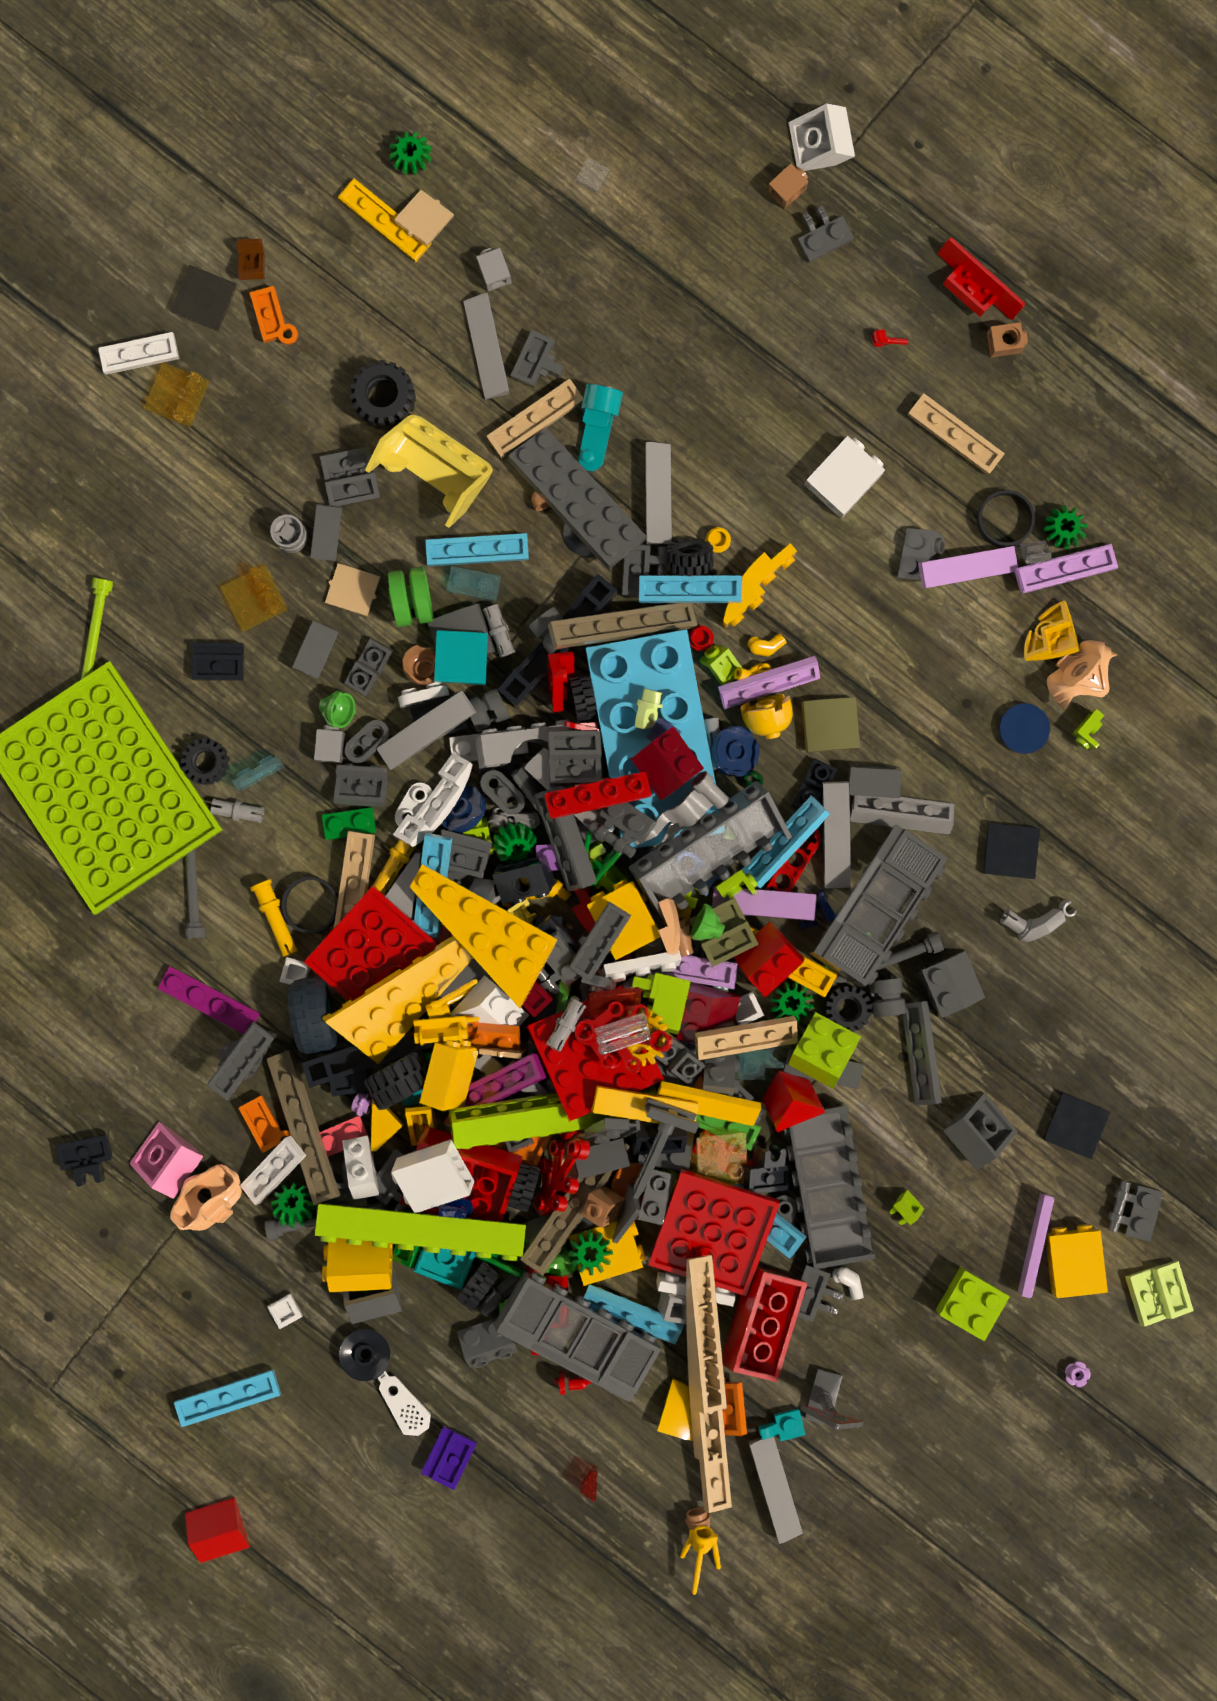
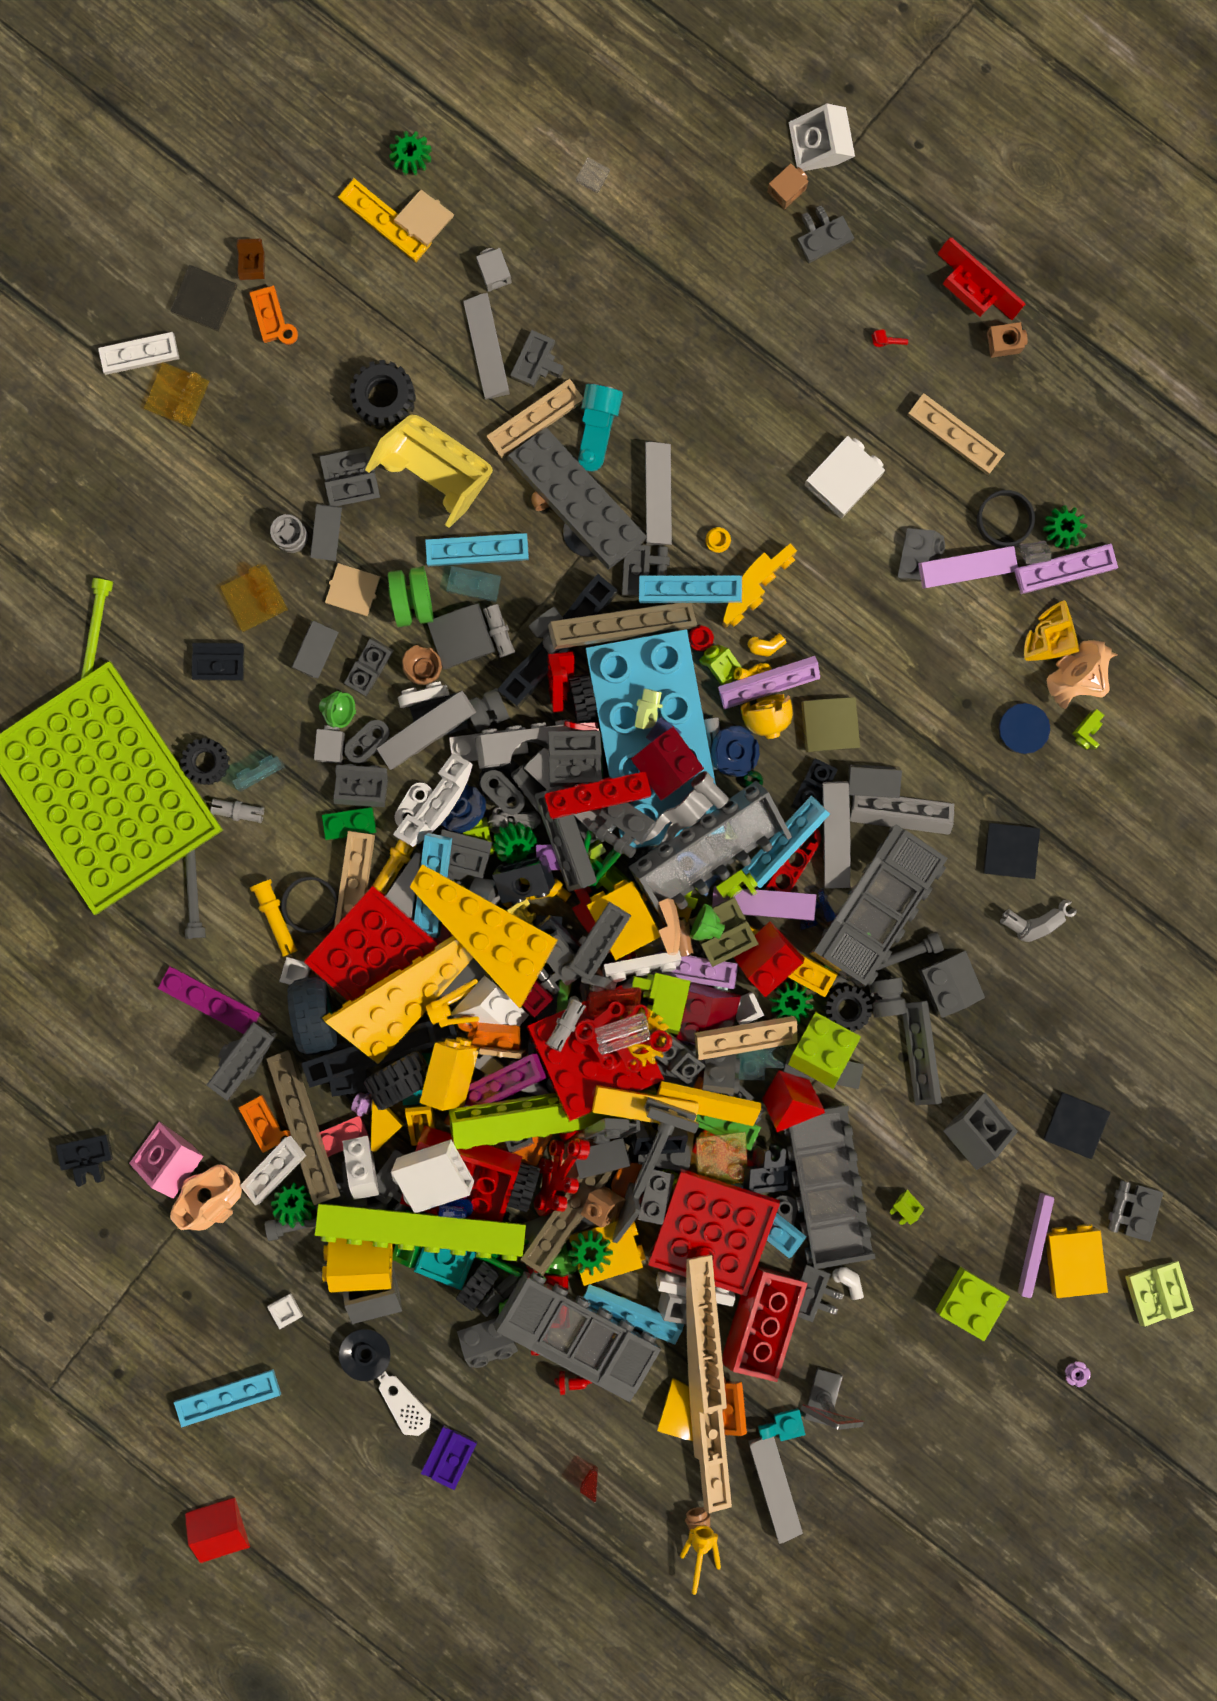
(440, 1029): yellow hinge -> none
(461, 657): teal tile -> none
(690, 557): black tyre -> none

